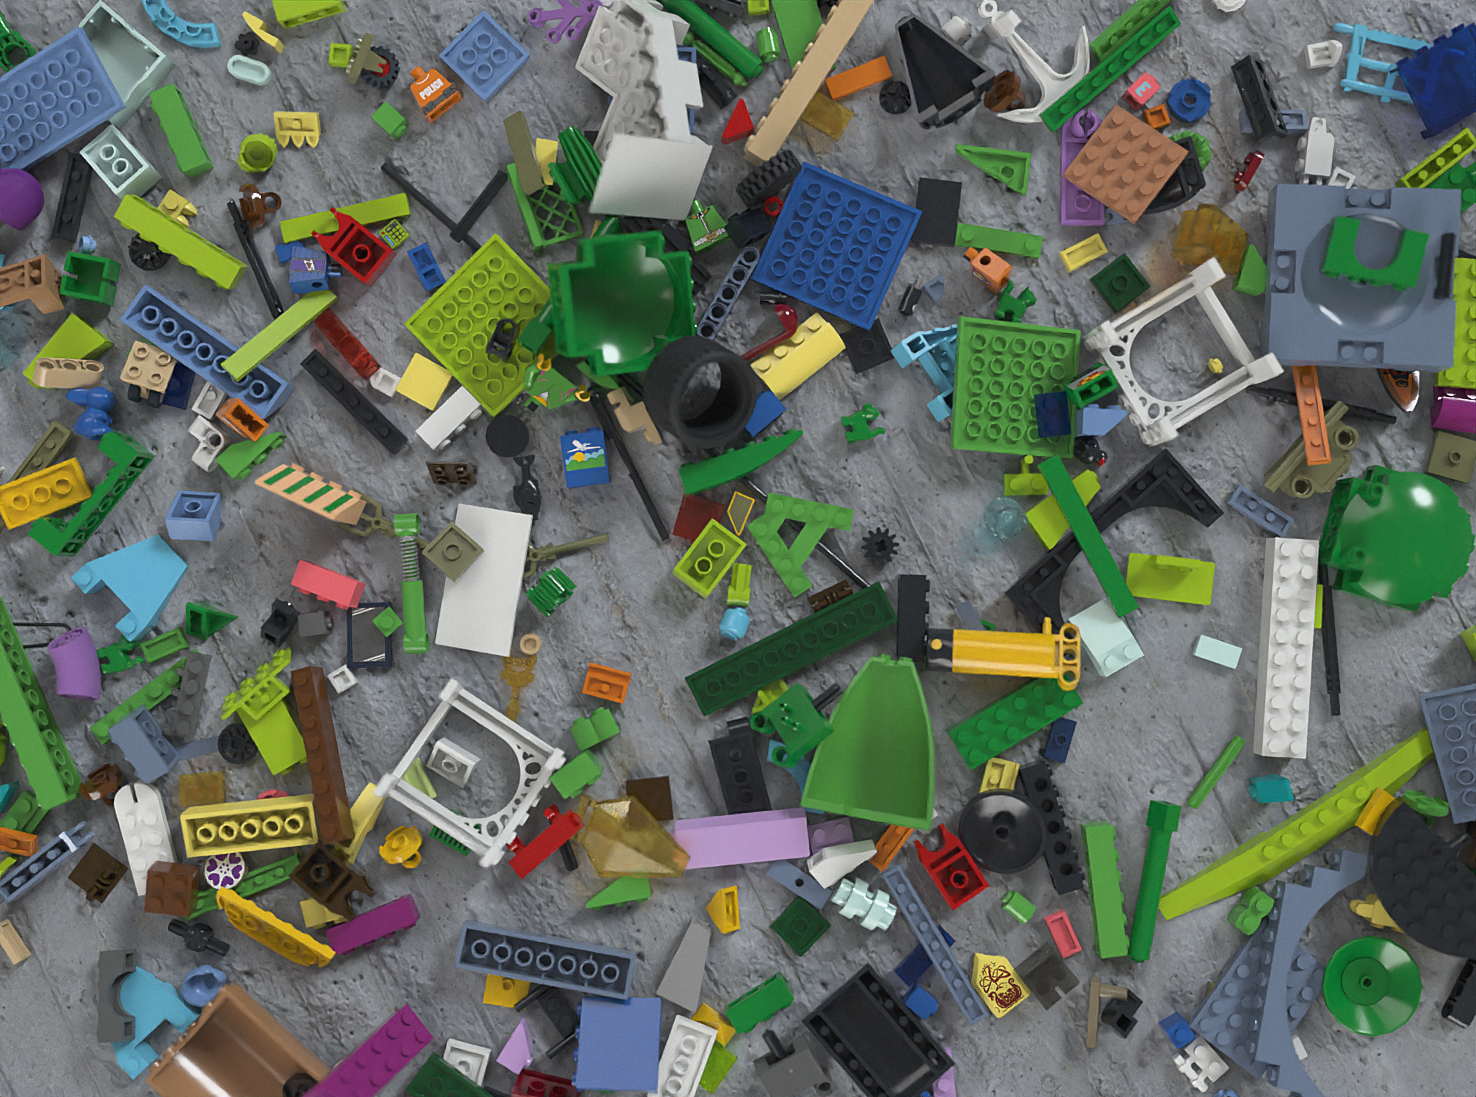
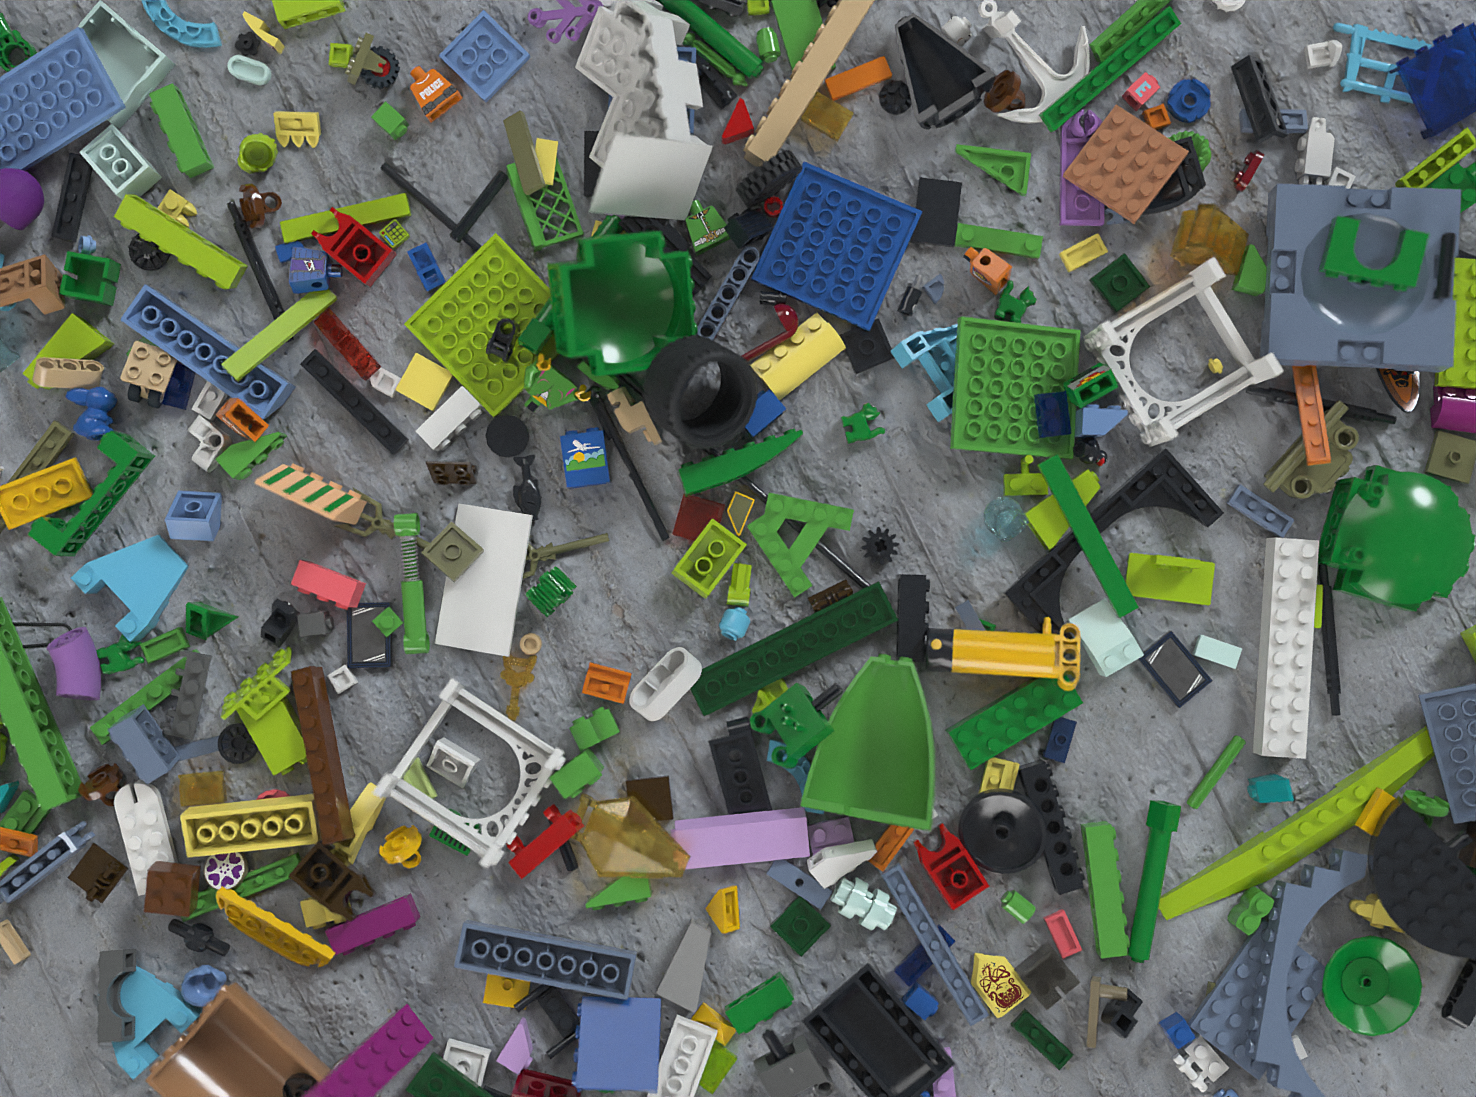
(582, 168): green plate -> none
(665, 684): none -> white plant
(1042, 1039): none -> dark green tile
(1174, 669): none -> tile

